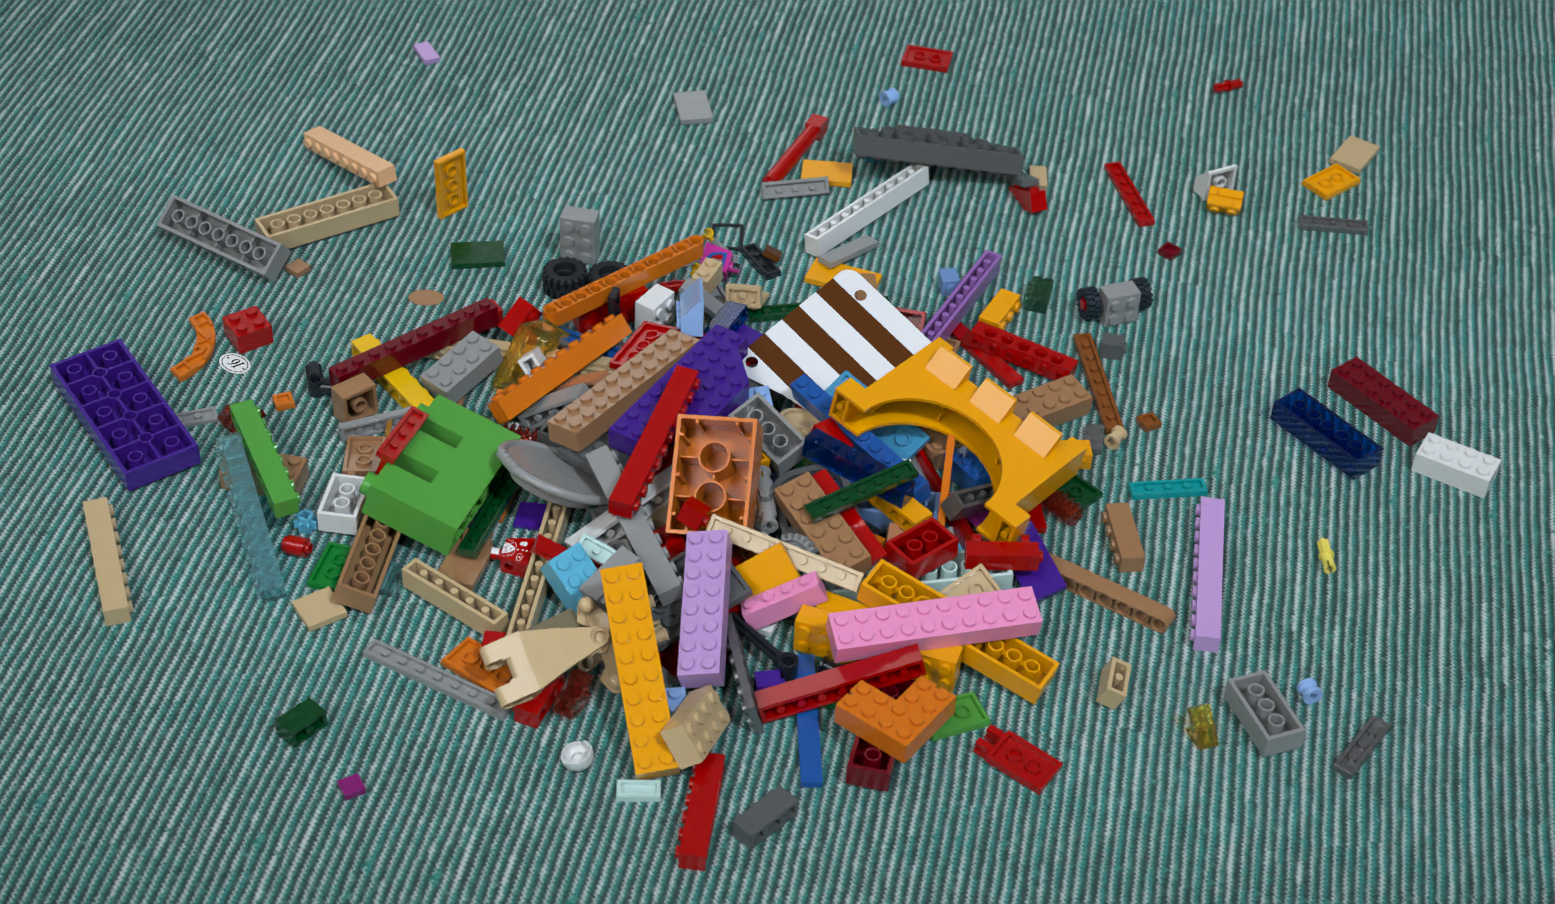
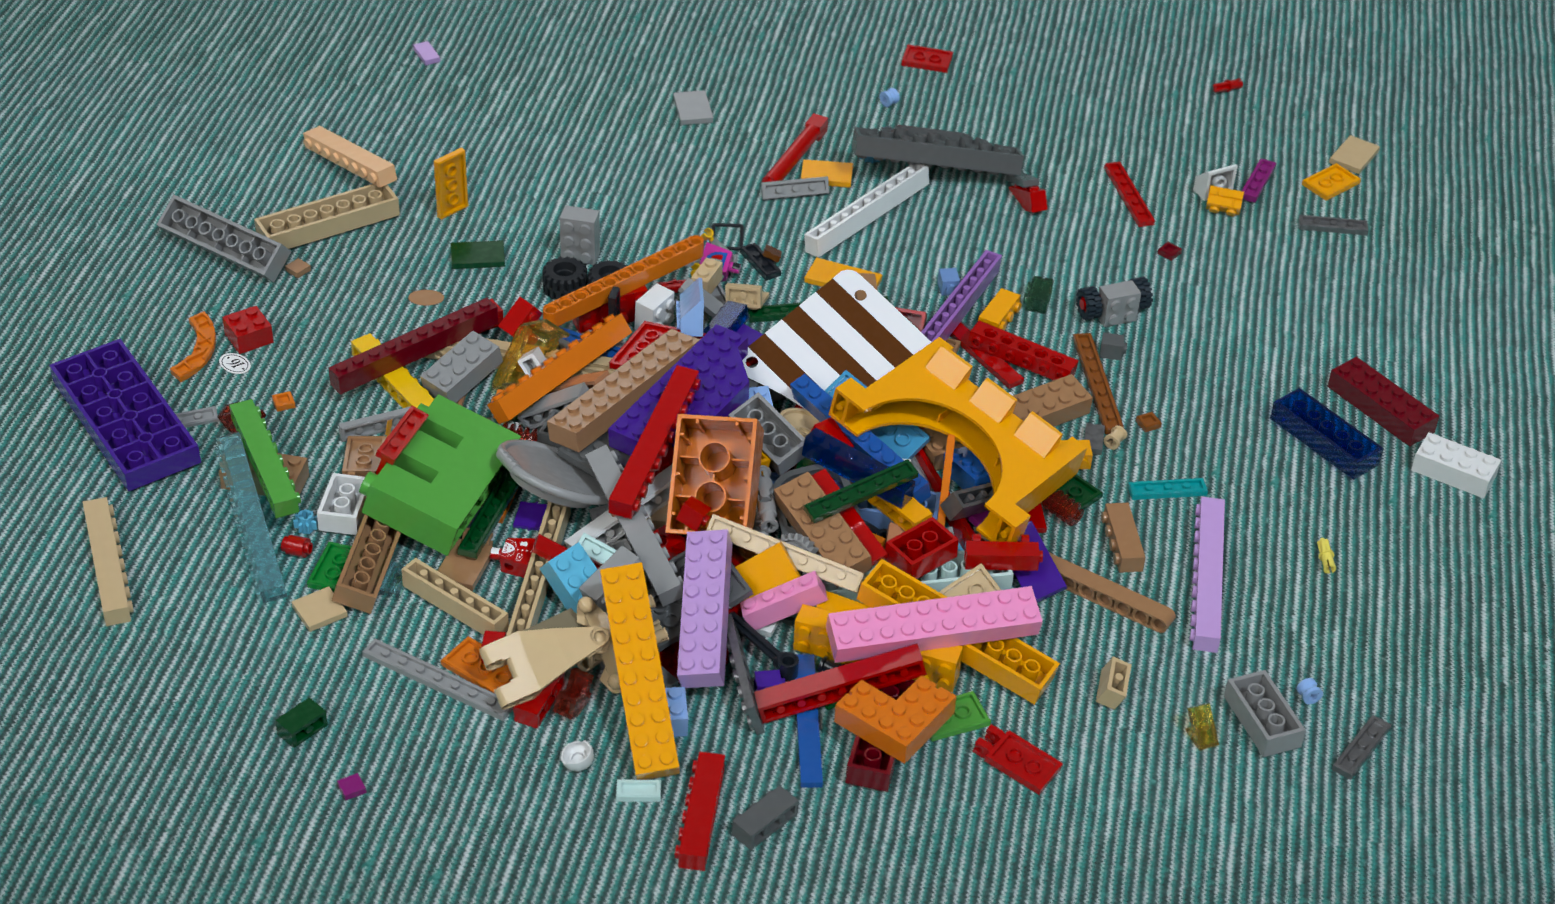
(317, 384): black piece -> none
(354, 398): medium nougat brick -> none
(695, 726): tan brick -> none
(848, 251): light grey tile -> none
(1040, 173): tan tile -> none
(1258, 180): none -> magenta plate

